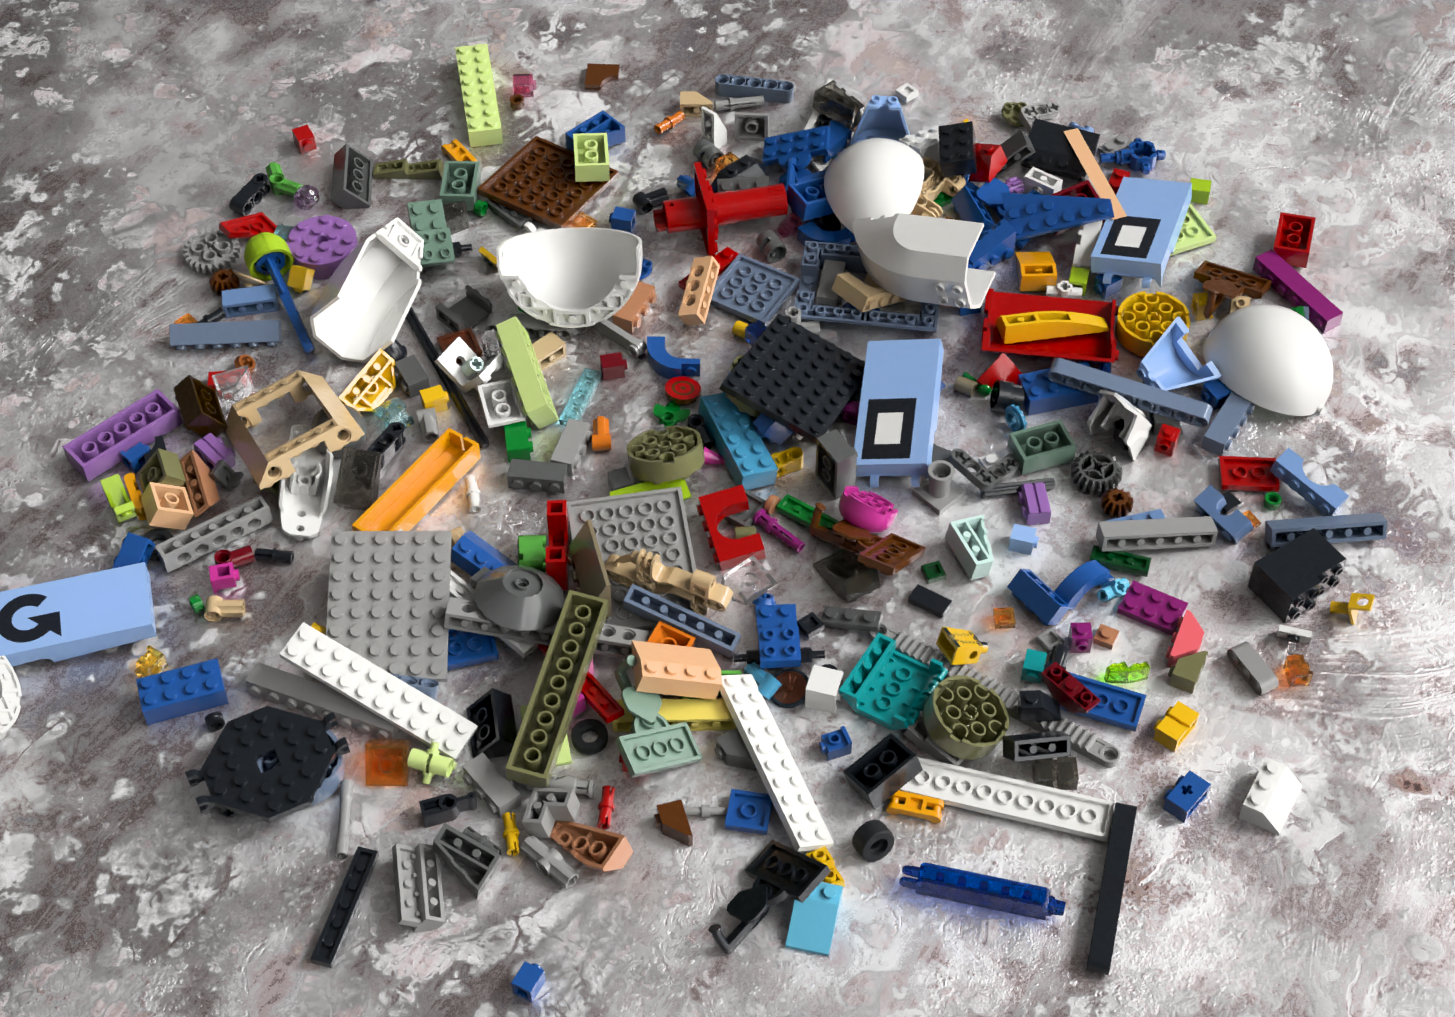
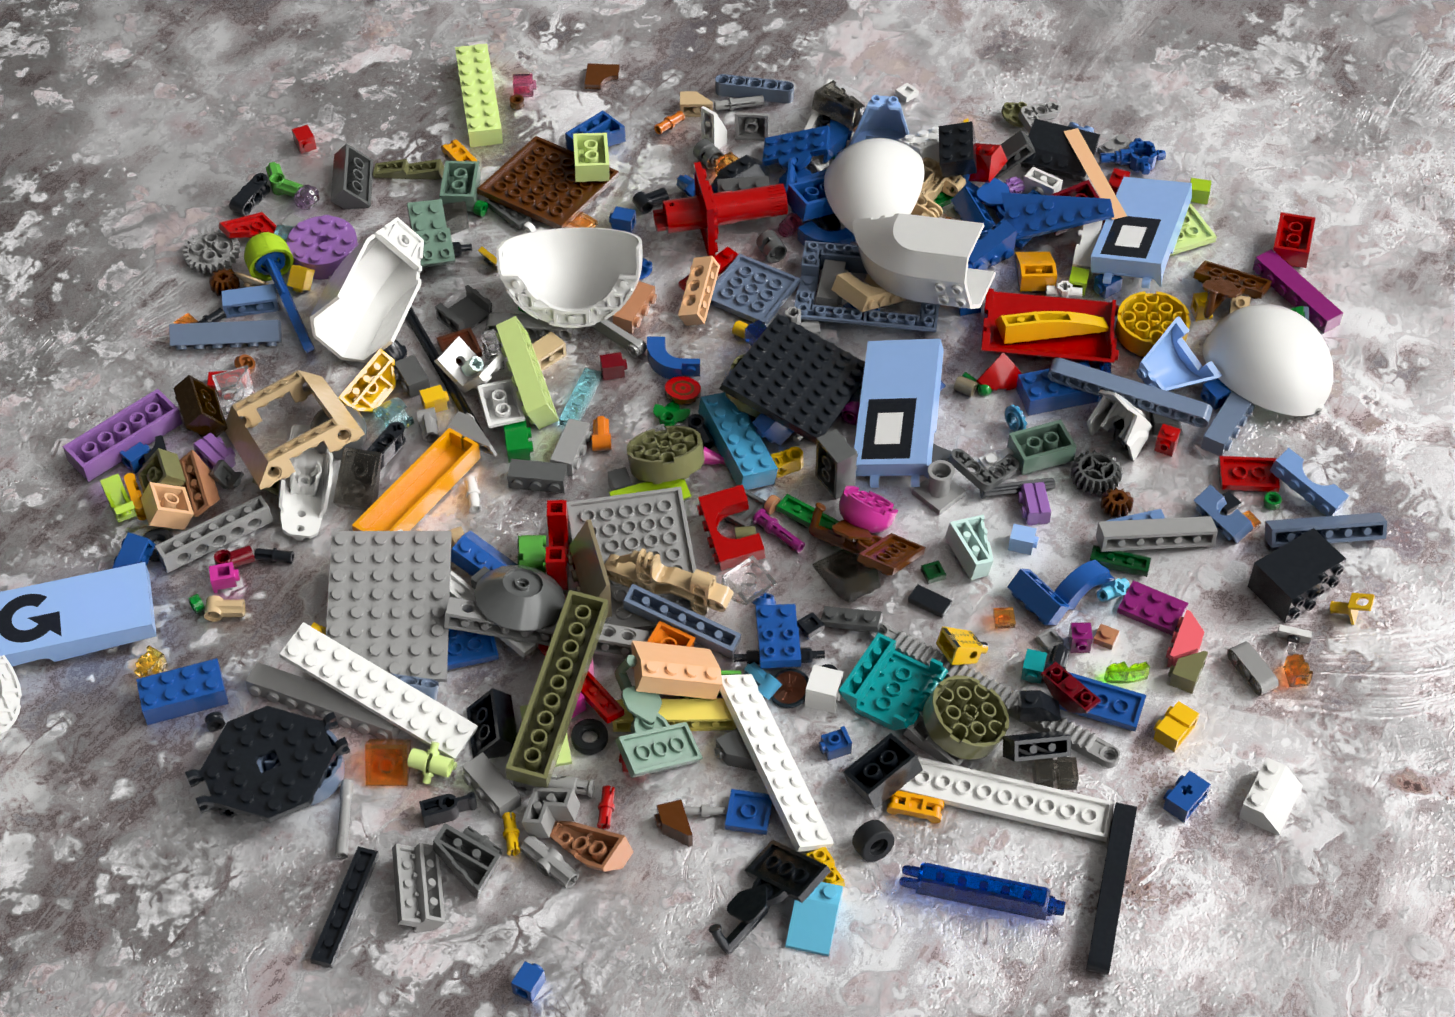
(467, 426): none -> light grey slope
(1005, 394): black piece -> none

